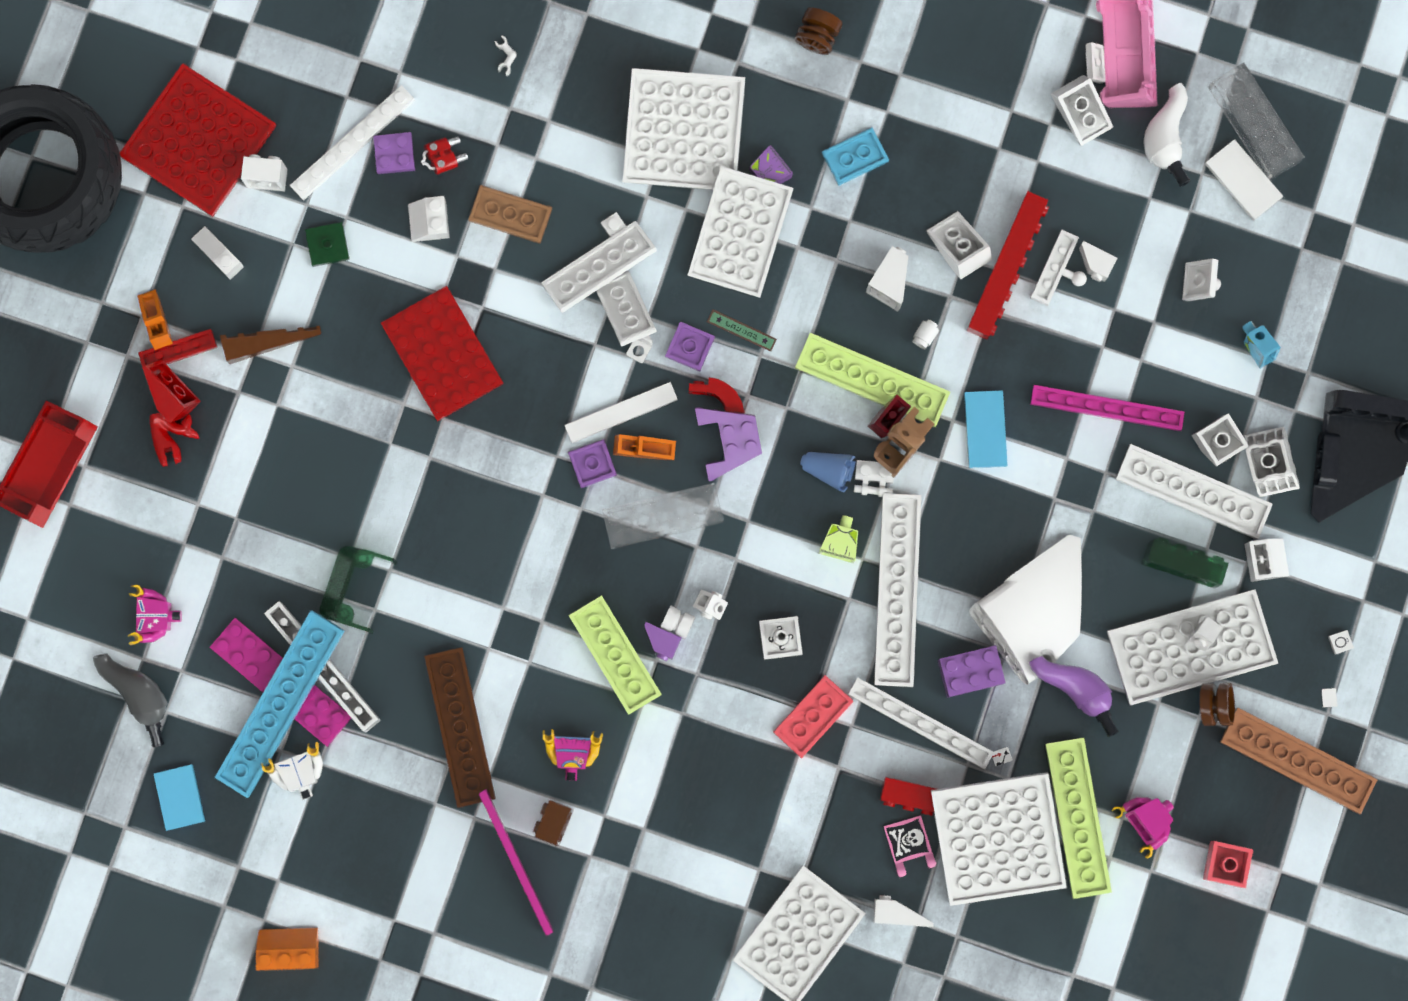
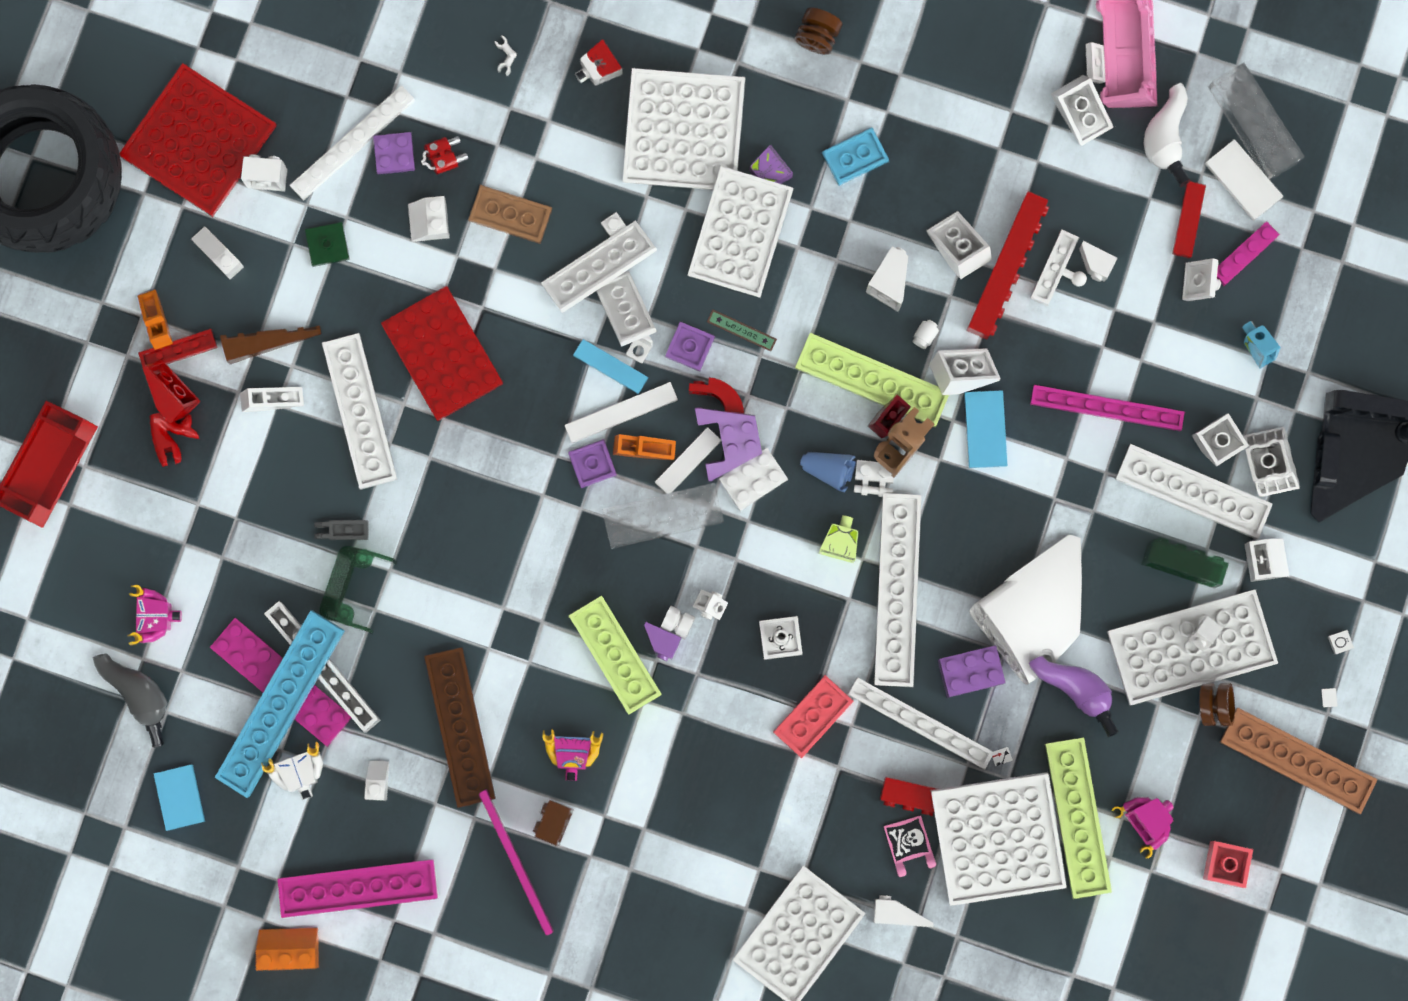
(271, 398): none -> white slope
(344, 530): none -> dark grey hinge
(357, 888): none -> dark pink plate
(359, 411): none -> white plate
(377, 780): none -> white slope
(599, 65): none -> torso
(610, 366): none -> medium azure tile
(688, 461): none -> white tile
(753, 479): none -> white plate
(963, 370): none -> white slope
(1189, 219): none -> red tile
(1246, 253): none -> dark pink plate

